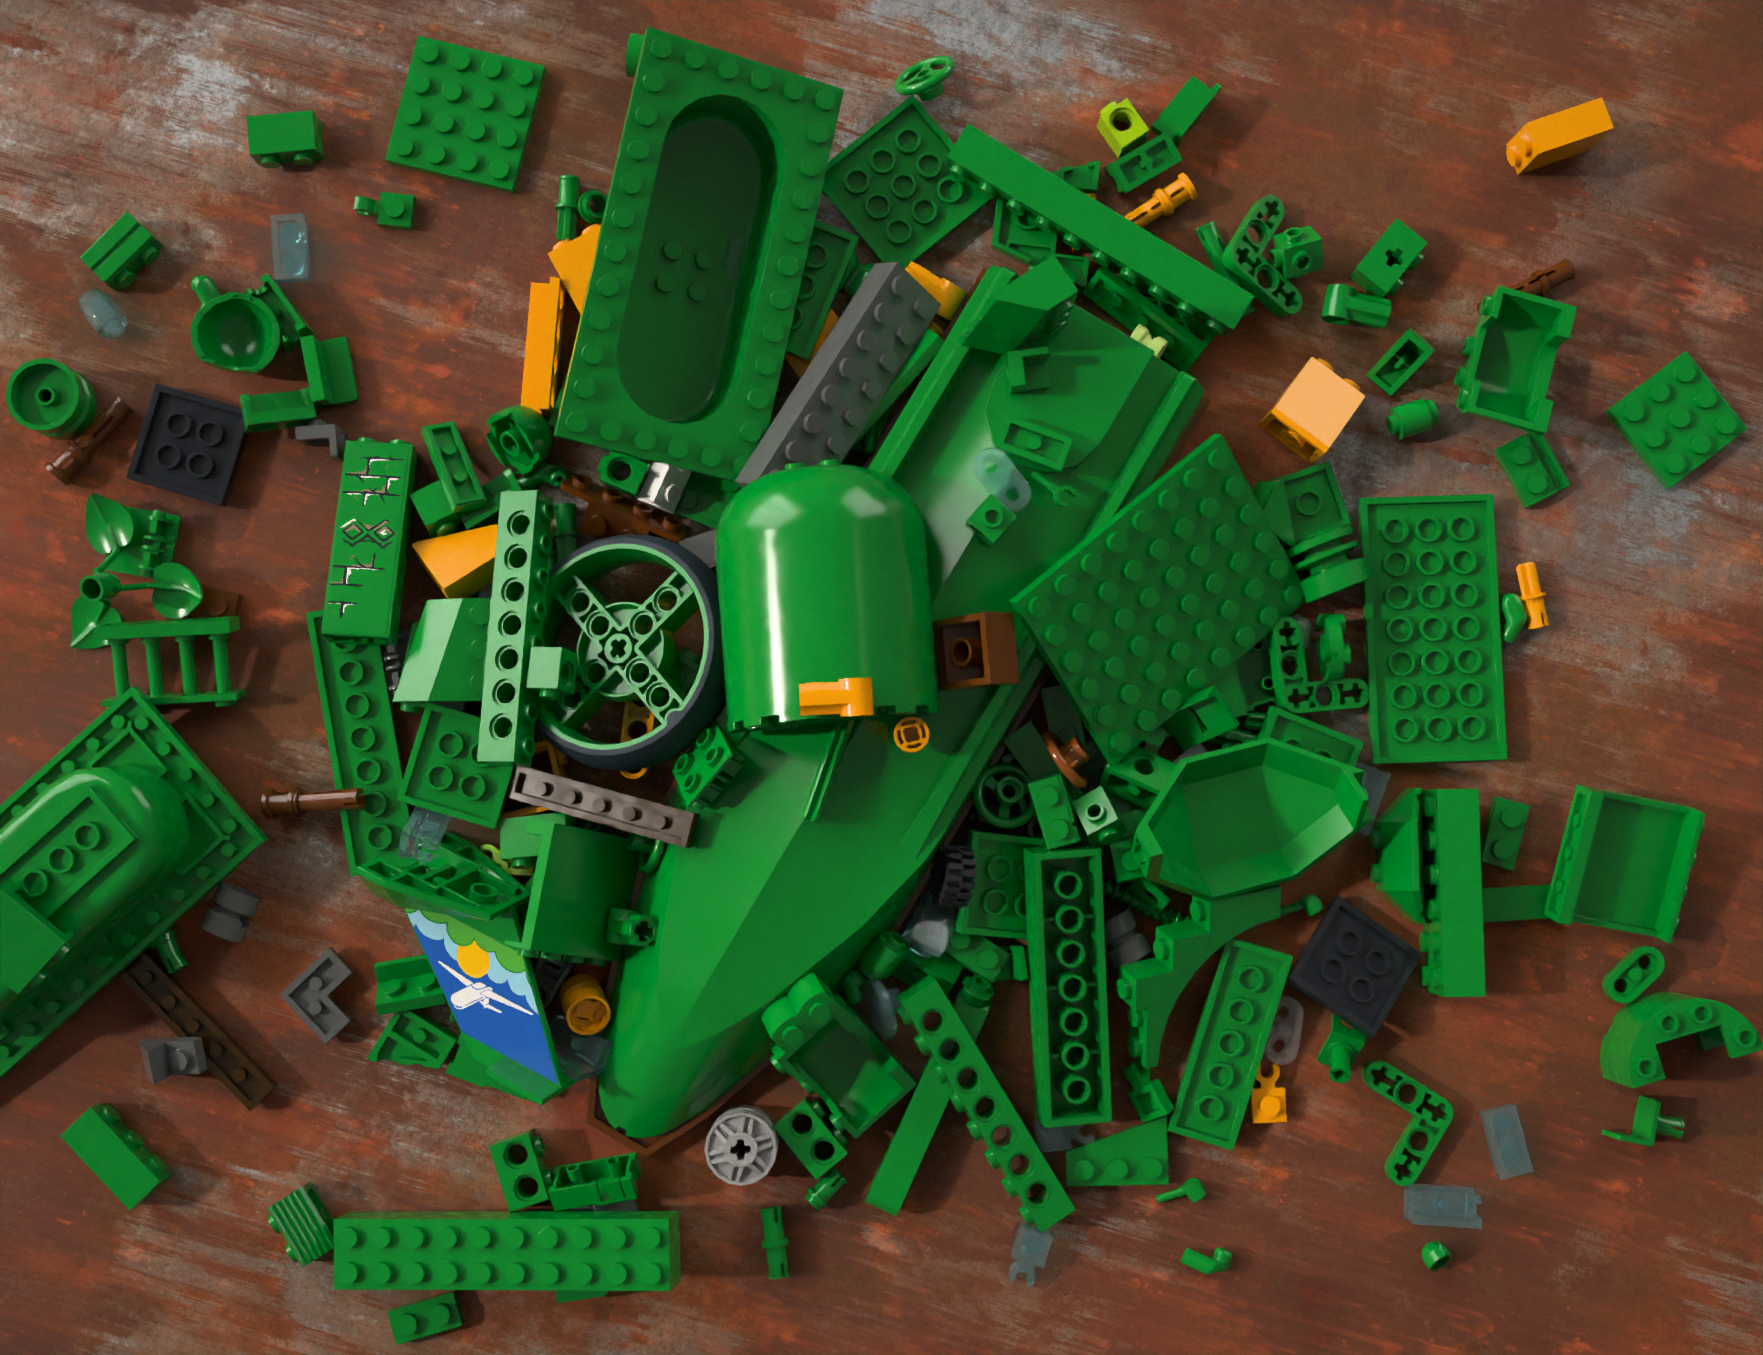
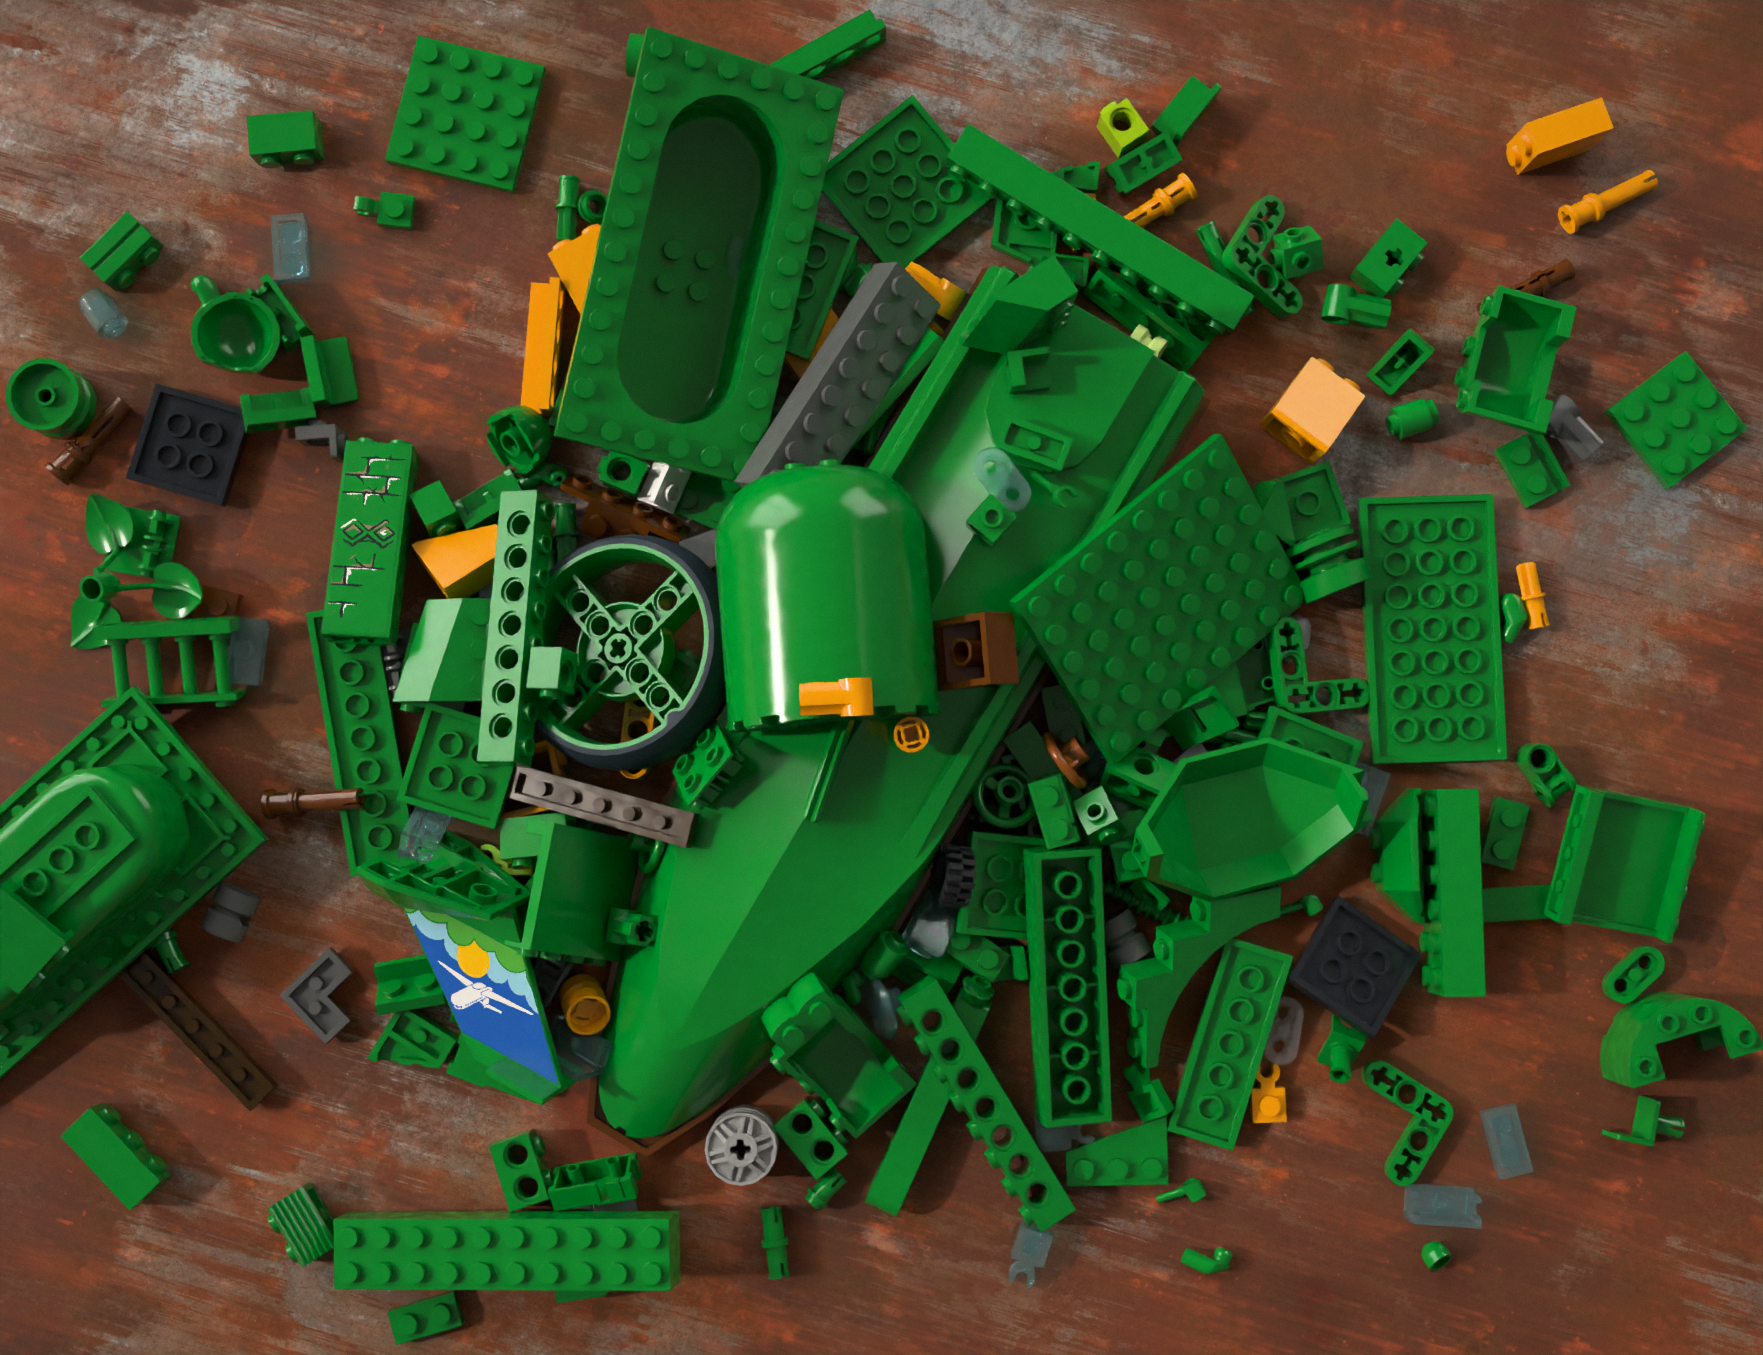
(172, 1057): dark grey slope -> none
(248, 651): none -> clear light blue plate
(454, 467): green tile -> none
(835, 47): none -> green fence
(926, 81): green piece -> none
(1331, 650): green plate -> none
(1549, 778): none -> green piece
(1571, 430): none -> dark grey piece
(1594, 206): none -> light orange pin

